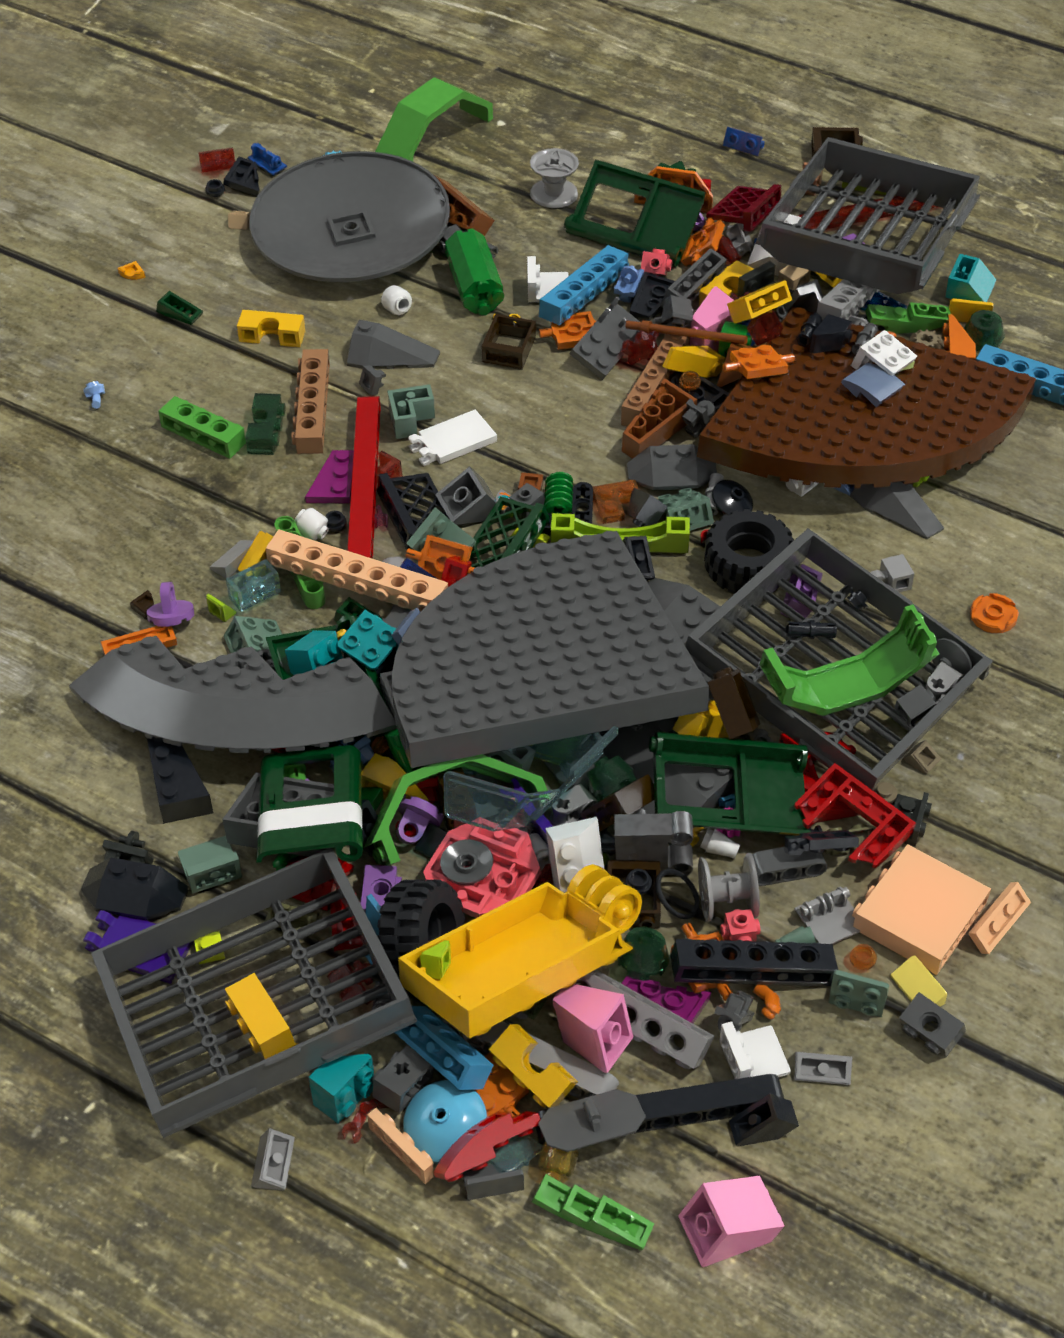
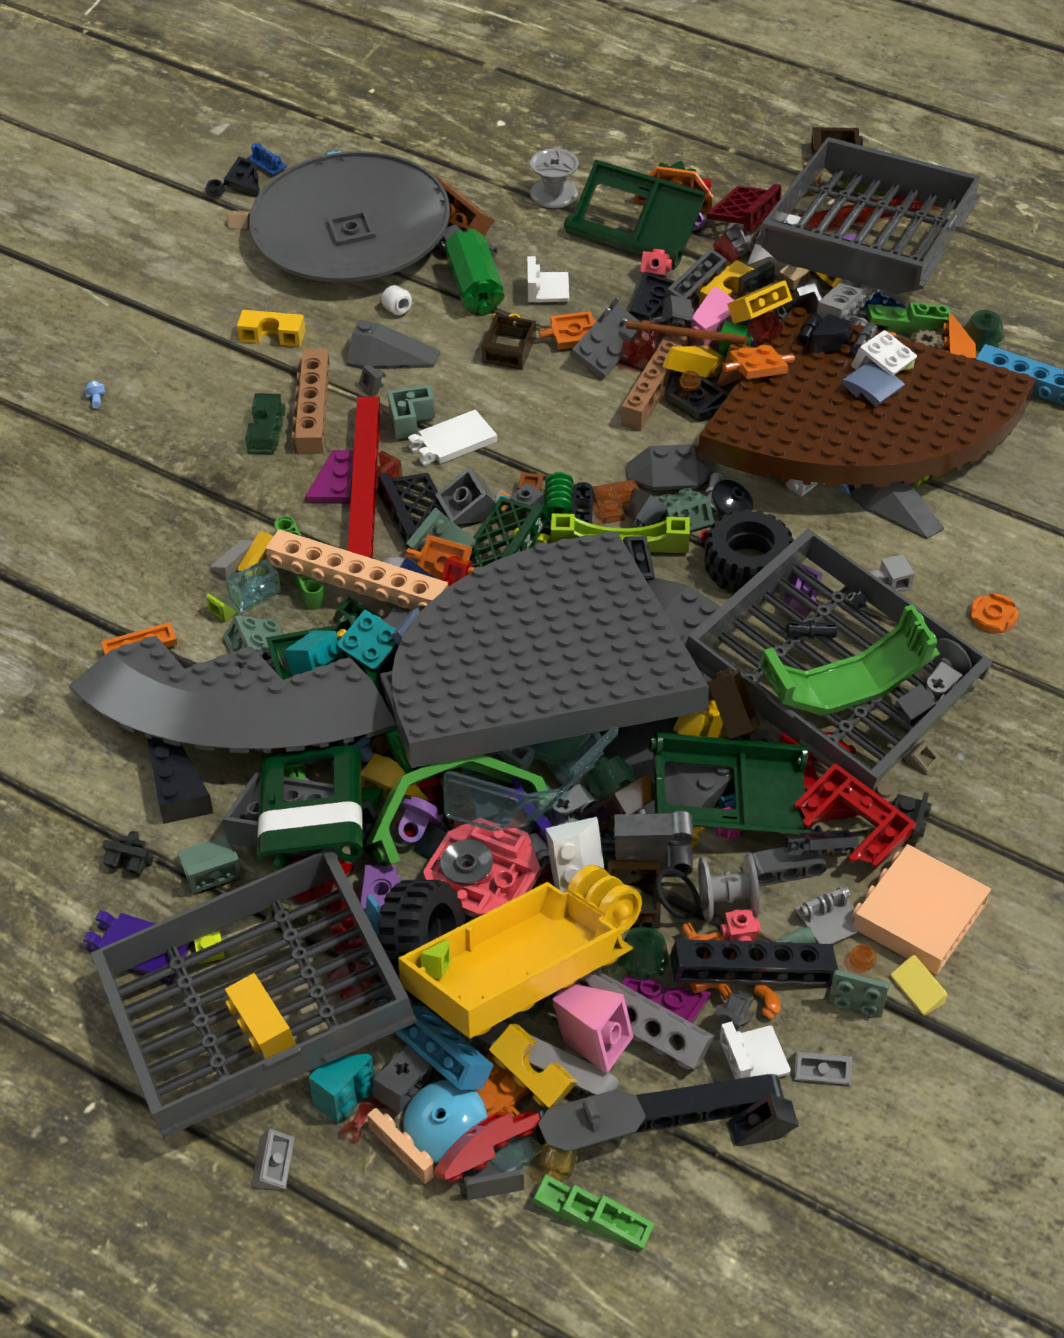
(131, 271): light orange tile -> none
(133, 889): black wedge -> none
(142, 604): dark brown tile -> none
(170, 301): dark green slope -> none
(170, 610): medium lavender tile -> none
(202, 427): bright green brick -> none
(216, 159): clear red hips -> none
(311, 524): white head -> none
(336, 520): black plate -> none
(380, 518): clear pink hand -> none
(420, 108): bright green panel -> none
(582, 285): dark azure brick -> none
(628, 283): medium blue hips -> none
(639, 880): black plate -> none
(657, 420): dark orange wedge -> none
(697, 416): dark grey hips -> none
(702, 241): orange plate -> none
(719, 844): white cone -> none
(730, 1219): bright pink slope -> none
(743, 141): blue hinge -> none
(922, 1011): dark grey brick -> none
(965, 309): yellow panel -> none
(970, 280): teal slope -> none
(999, 918): light nougat plate -> none

